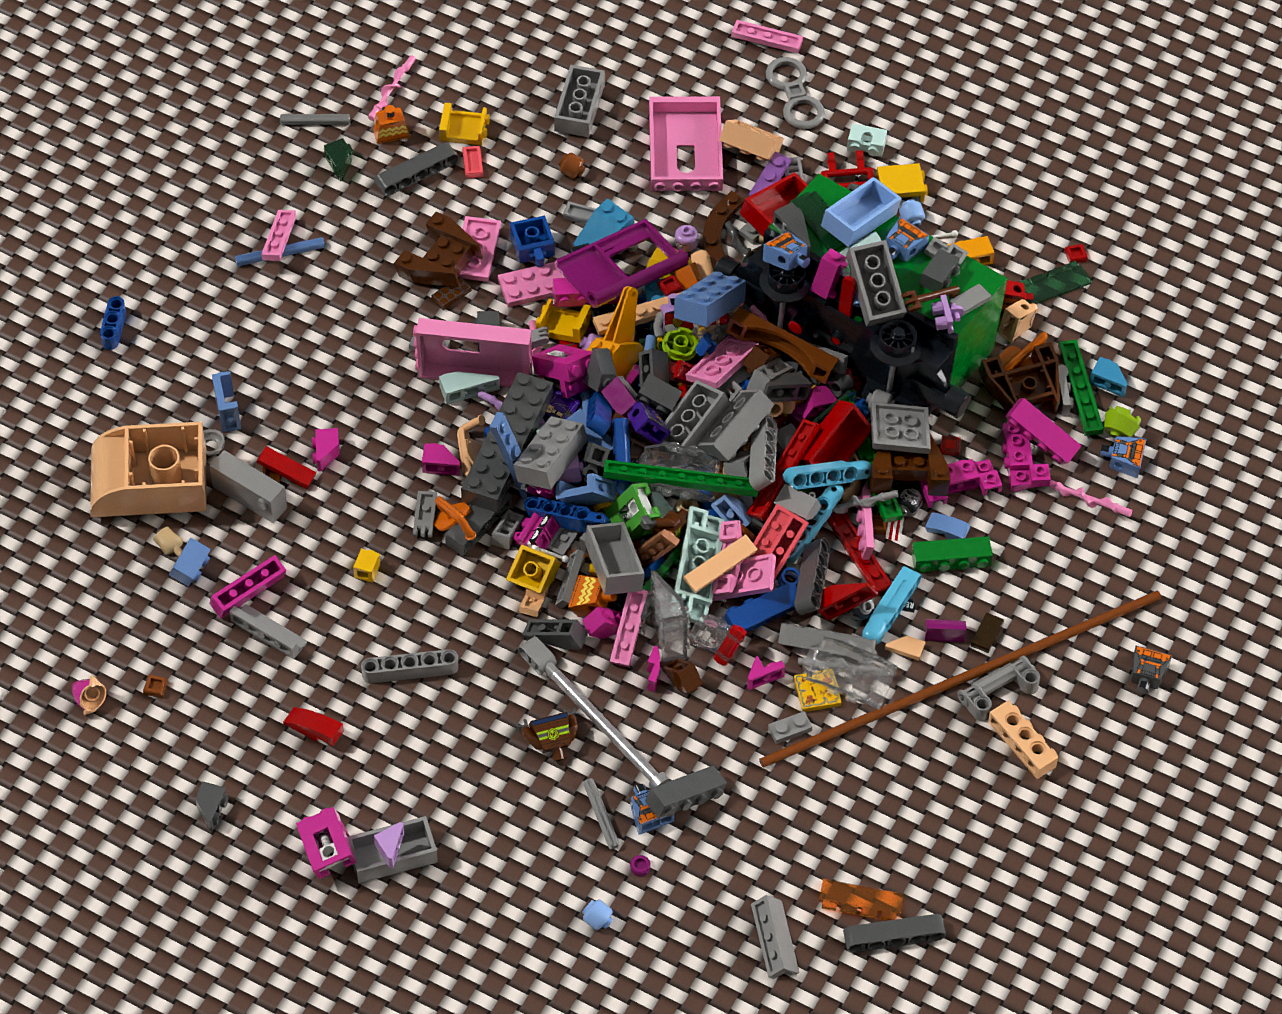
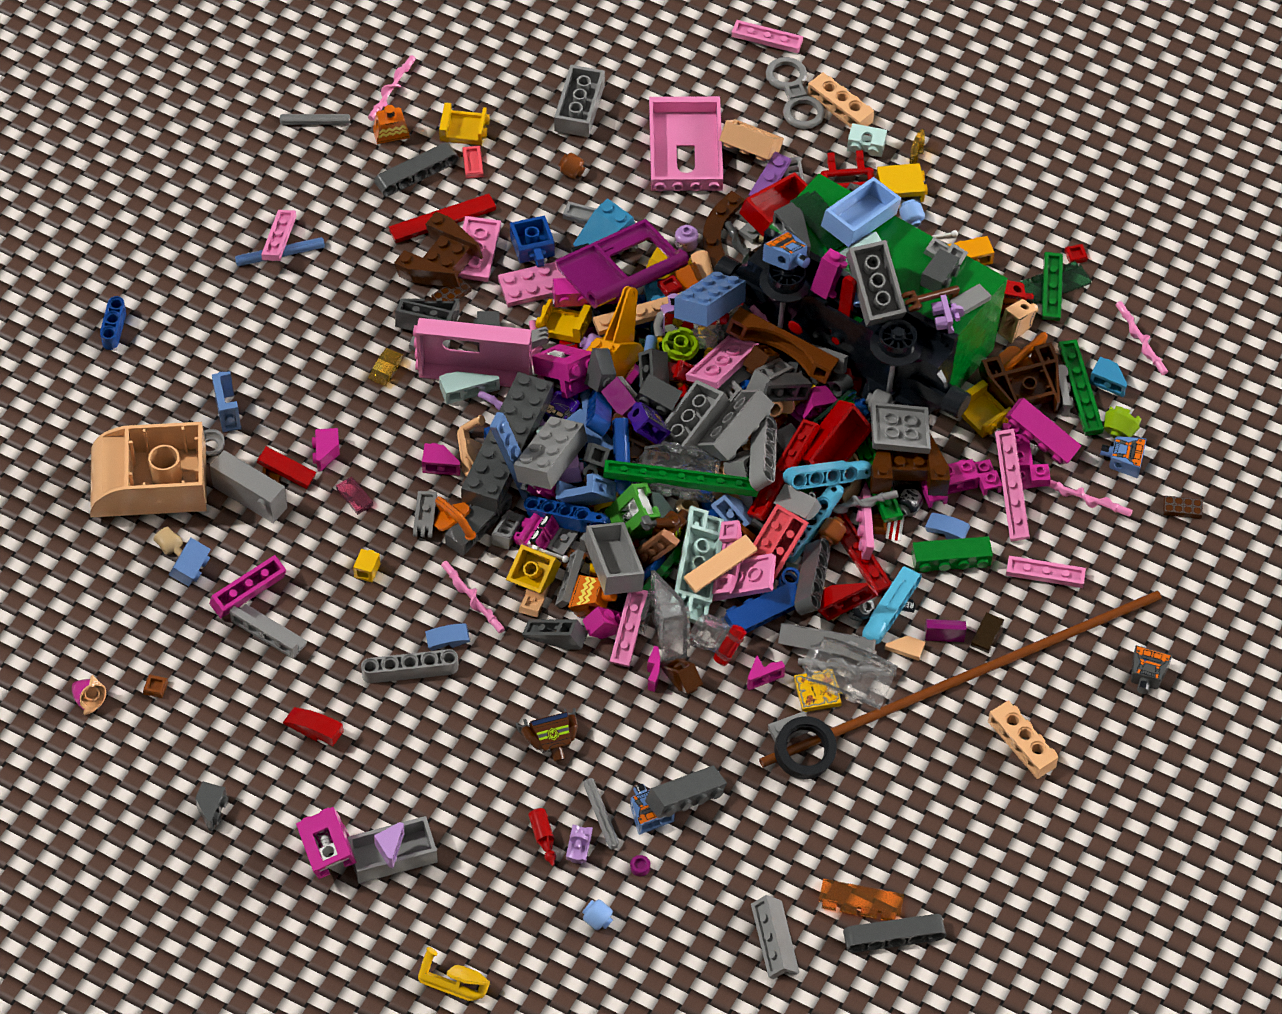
(339, 157): clear green slope -> none
(354, 495): none -> clear pink tile
(385, 365): none -> clear yellow slope
(411, 310): none -> dark grey wedge
(447, 635): none -> medium blue slope
(457, 212): none -> red tile
(457, 972): none -> yellow piece
(474, 603): none -> bright pink piece
(542, 661): flat silver piece -> none
(543, 833): none -> red wheel
(579, 844): none -> lavender hips
(705, 345): blue piece -> none
(822, 731): none -> black tyre
(832, 530): none -> dark orange head
(840, 101): none -> light nougat brick
(906, 240): torso -> none
(917, 146): none -> clear yellow slope
(950, 445): tile -> none
(976, 695): light grey piece -> none
(984, 411): none -> yellow panel
(1012, 485): none -> bright pink plate
(1045, 571): none -> bright pink plate
(1052, 286): none -> green plate
(1135, 333): none -> bright pink piece
(1182, 507): none -> reddish brown tile

